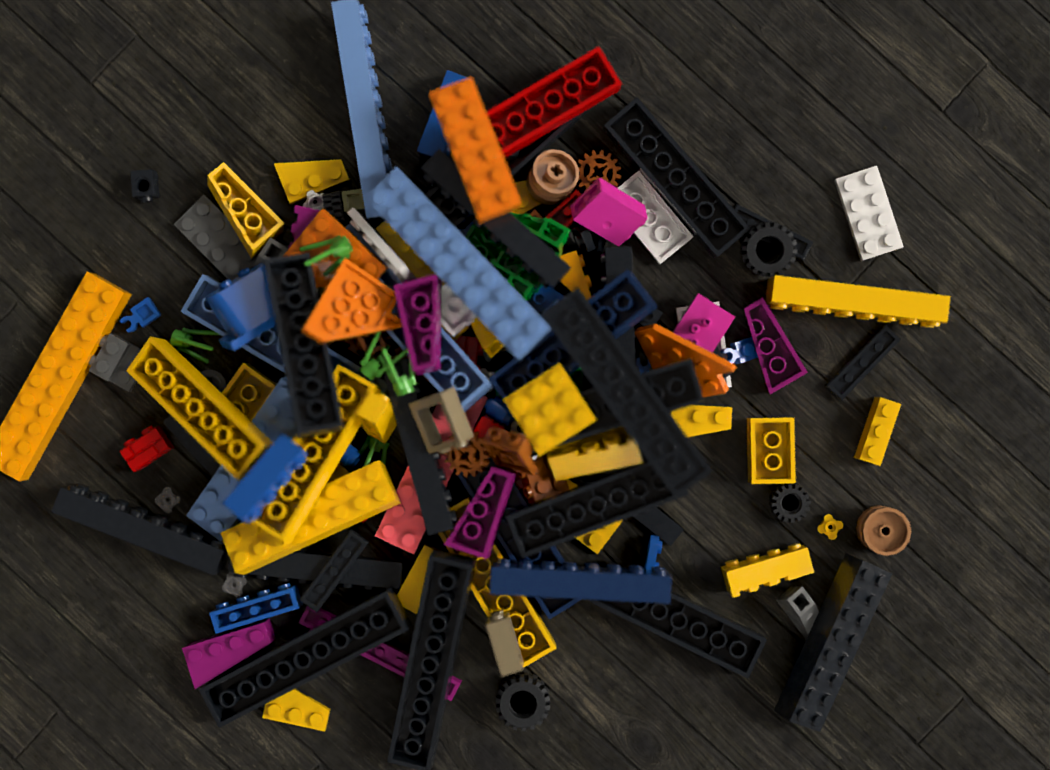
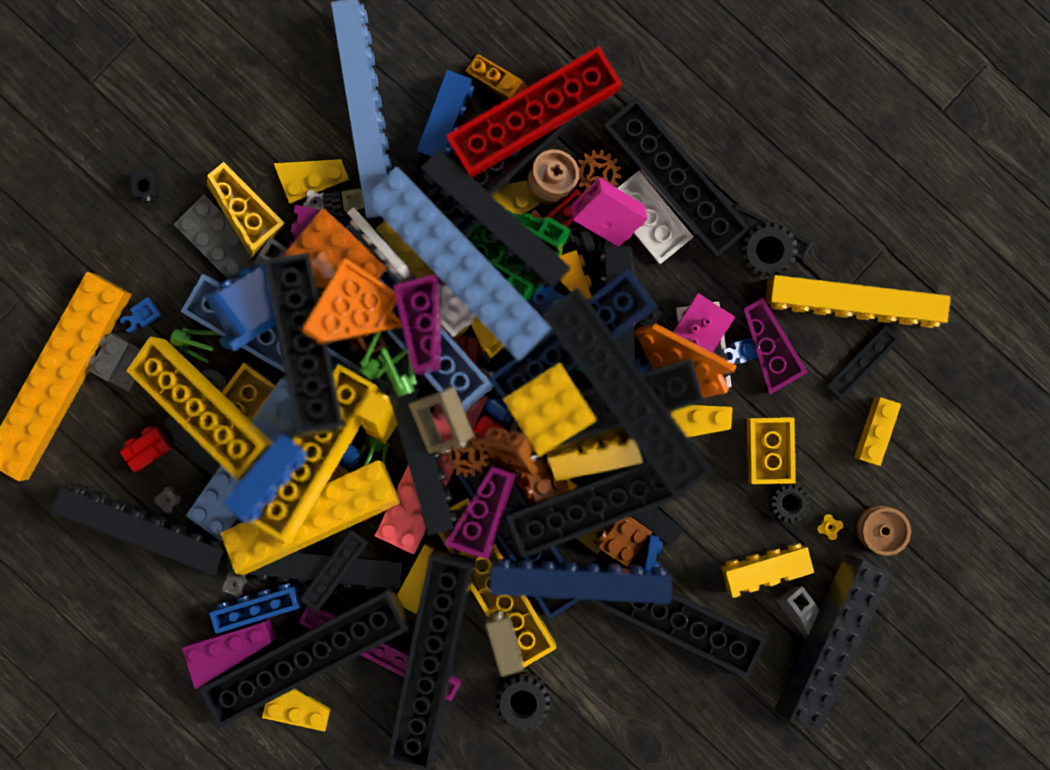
(340, 247): bright green plant -> none
(475, 150): orange brick -> none
(495, 78): none -> light orange slope
(622, 539): none -> dark orange plate
(868, 213): white plate -> none

